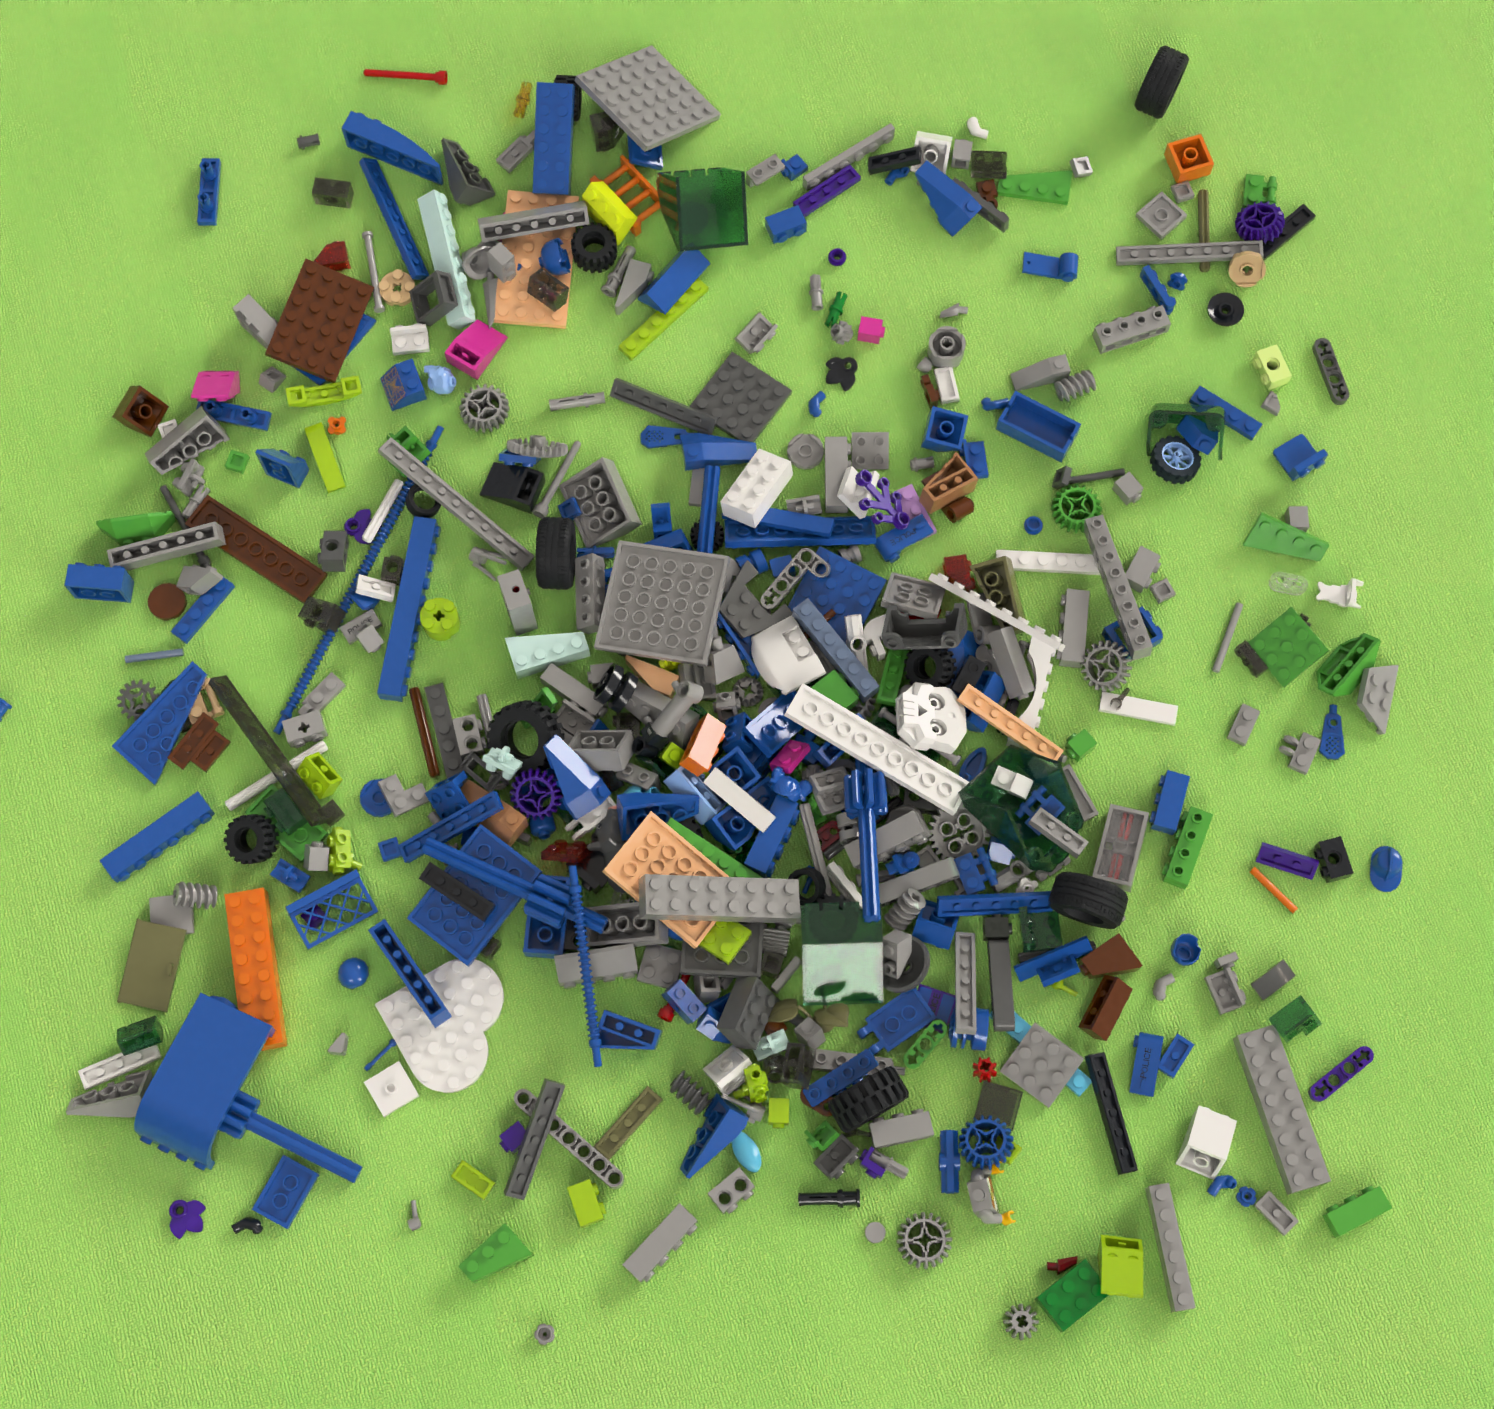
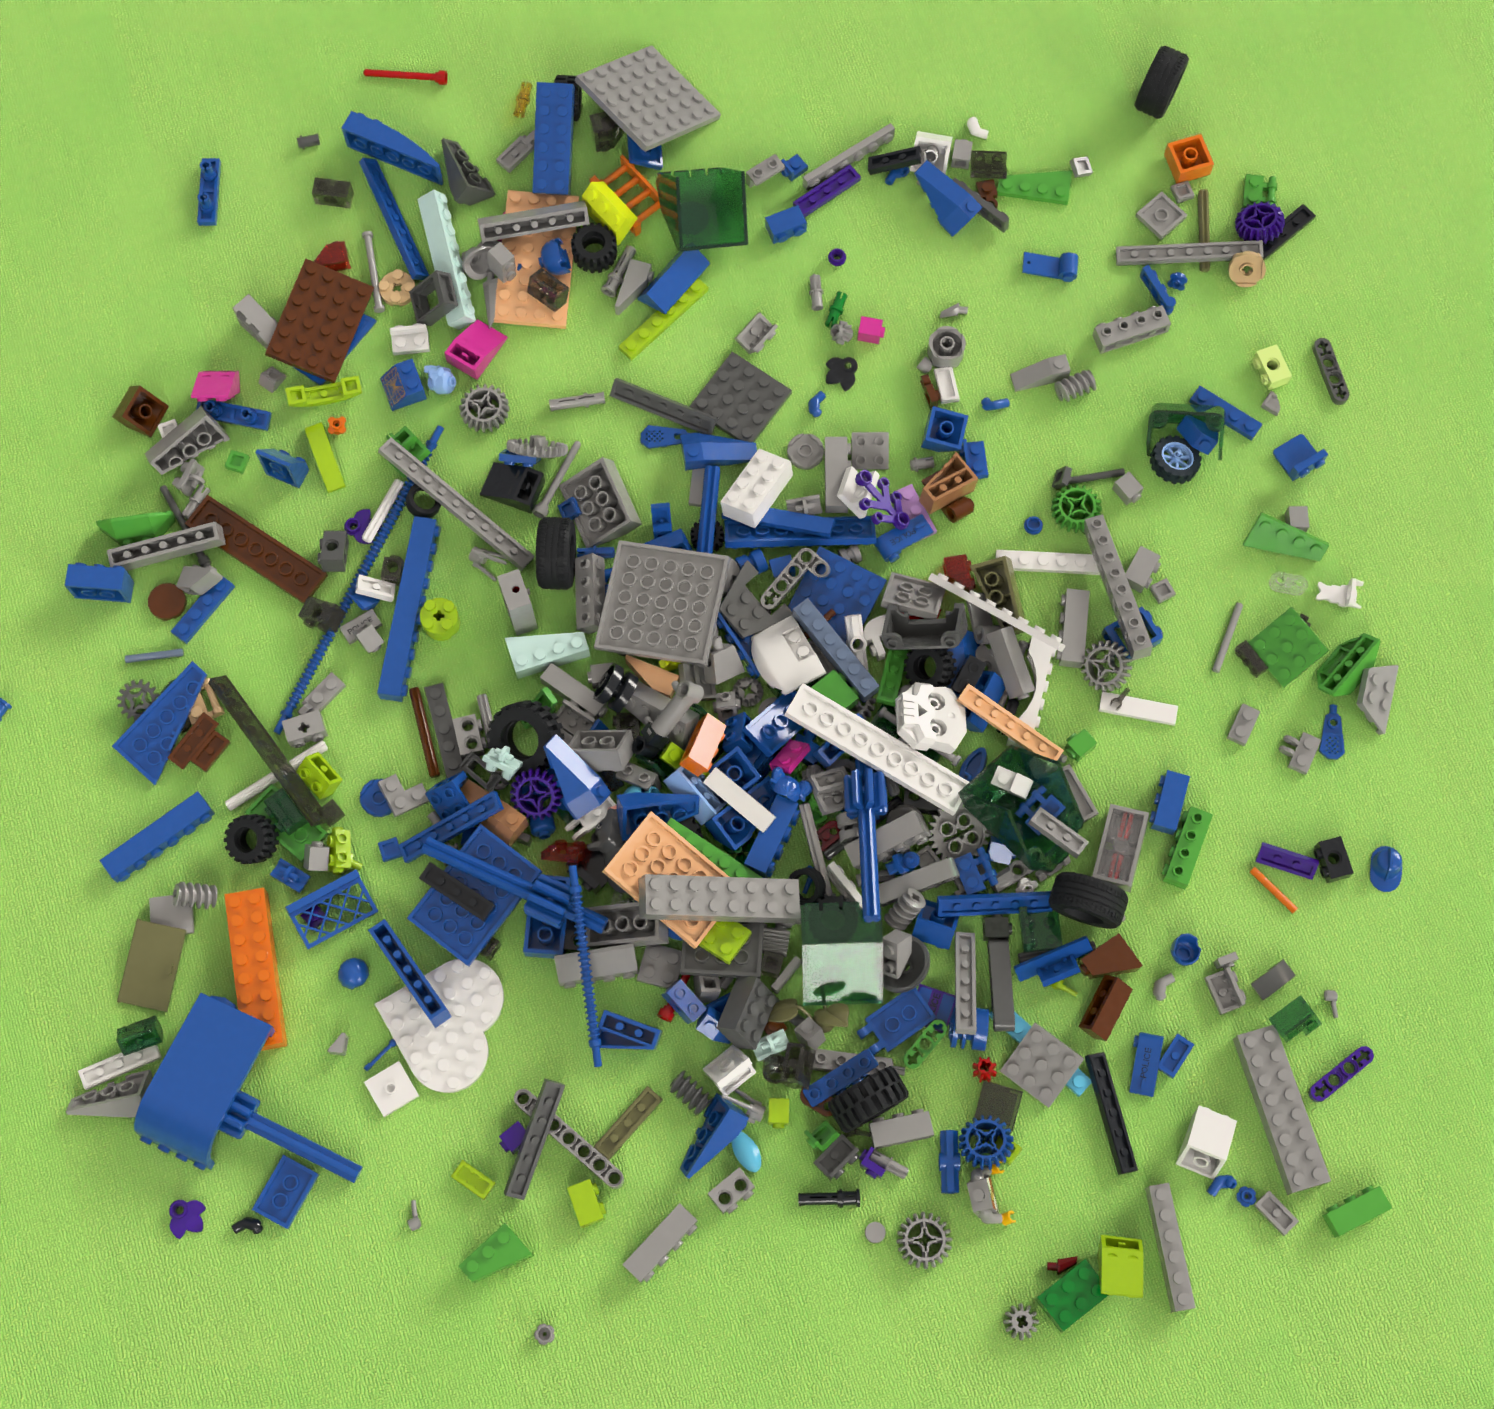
(755, 1085): lime brick -> none
(1038, 426): blue piece -> none
(1225, 302): black dish -> none
(1331, 995): none -> light grey hand

